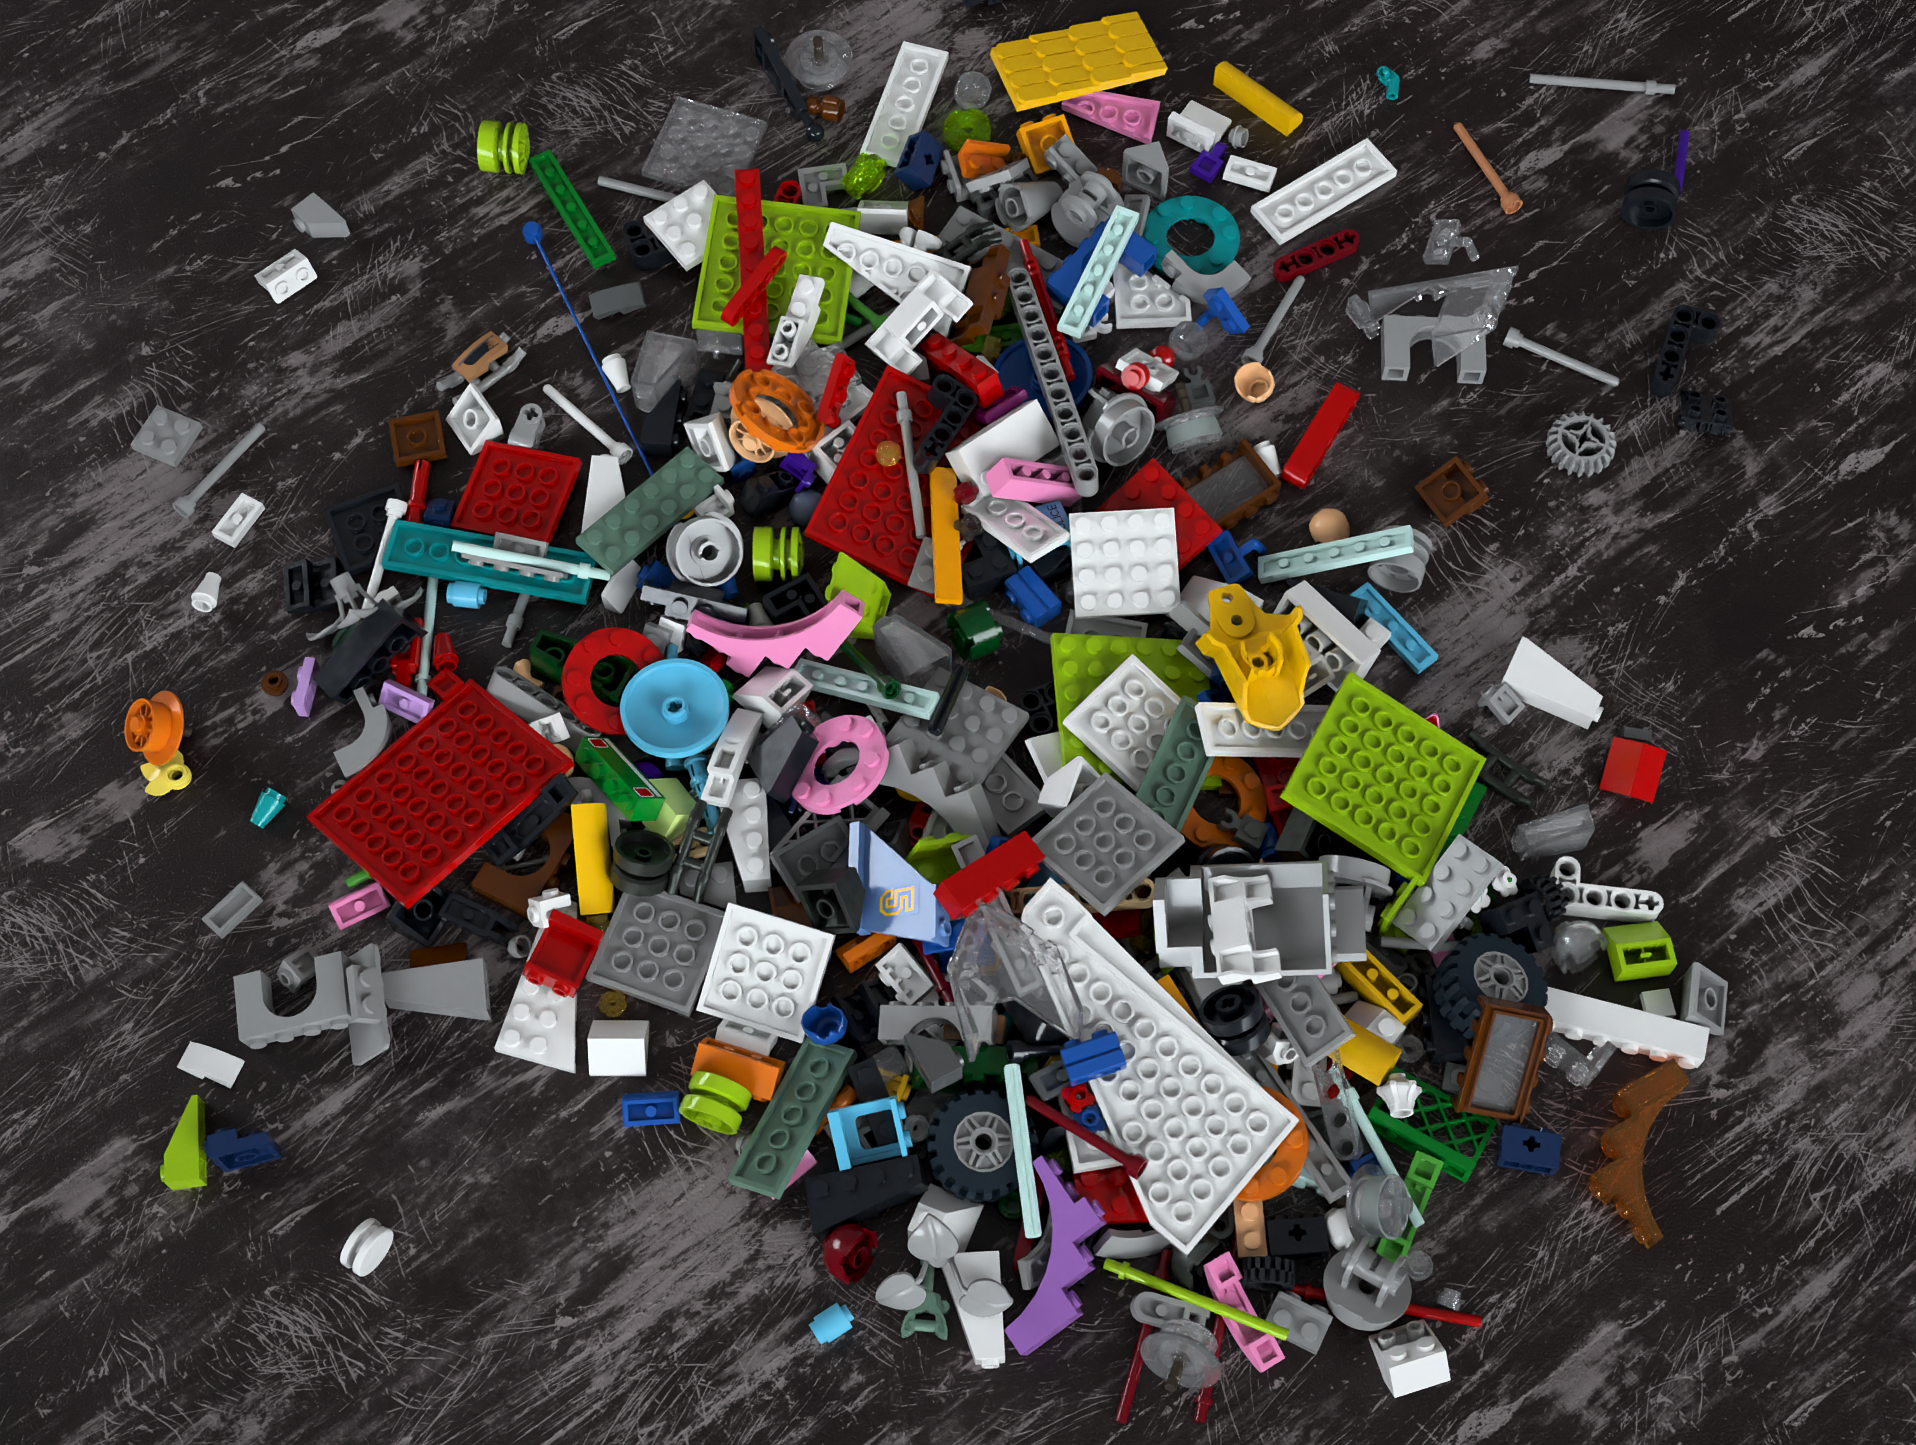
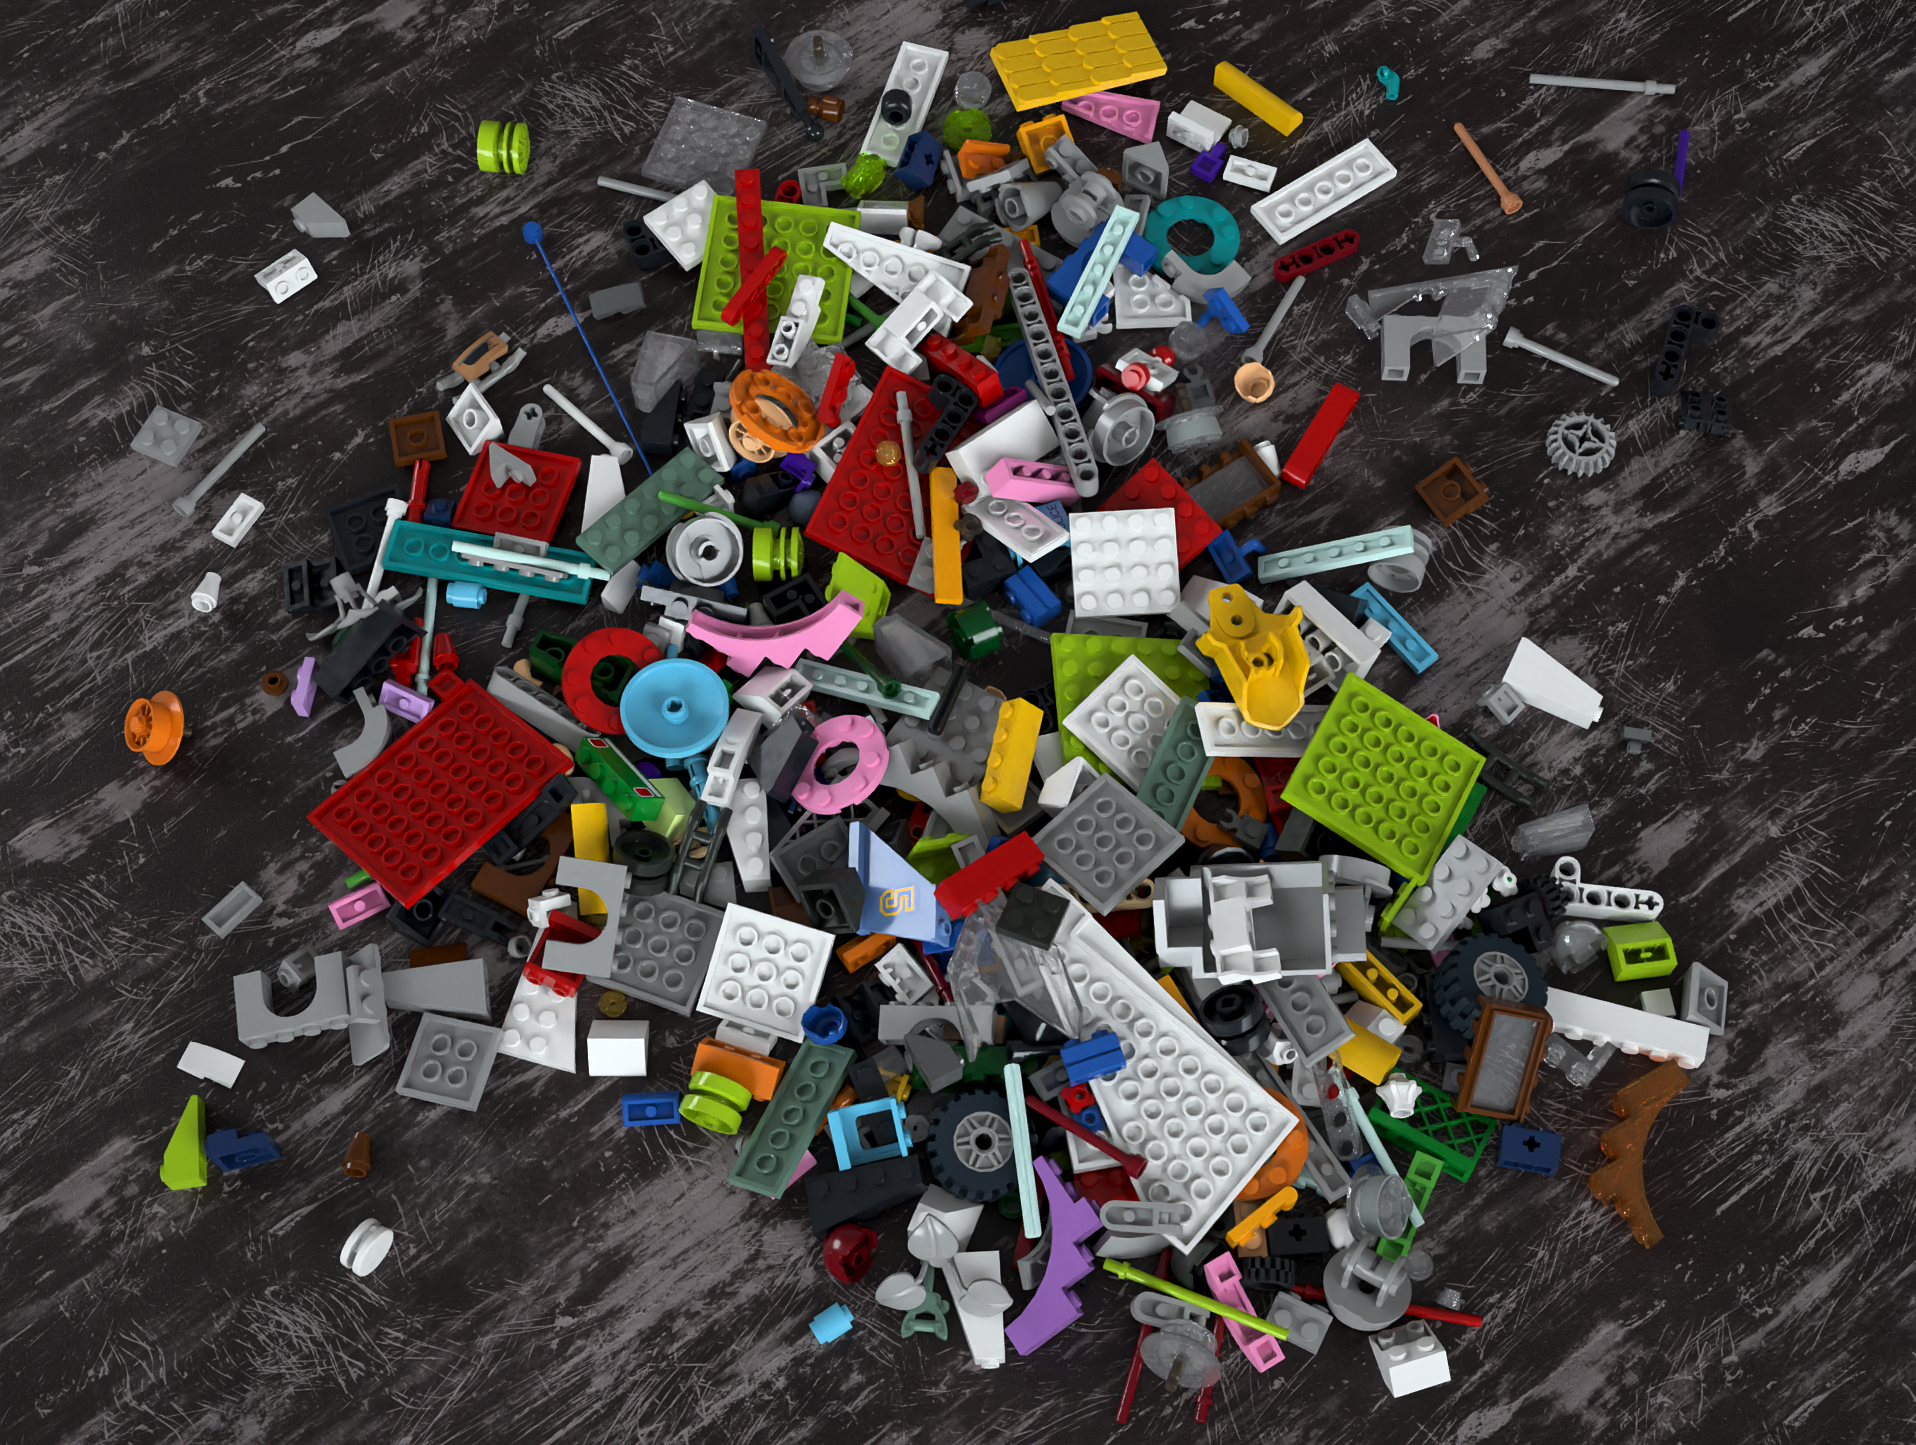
(162, 777): light yellow plate -> none
(267, 807): teal cone -> none
(357, 1157): none -> reddish brown cone
(449, 1061): none -> light grey plate
(507, 465): none -> light grey slope
(551, 728): white slope -> none
(572, 209): green plate -> none
(596, 956): none -> light grey arch
(616, 370): white cone -> none
(702, 508): none -> bright green piece
(896, 107): none -> black head
(1011, 756): none -> yellow brick
(1032, 916): none -> pearl dark grey plate
(1041, 398): none -> light grey bar
(1141, 1217): none -> light grey plate
(1263, 1216): none -> light orange plate
(1329, 526): light nougat hair -> none
(1633, 769): red slope -> none

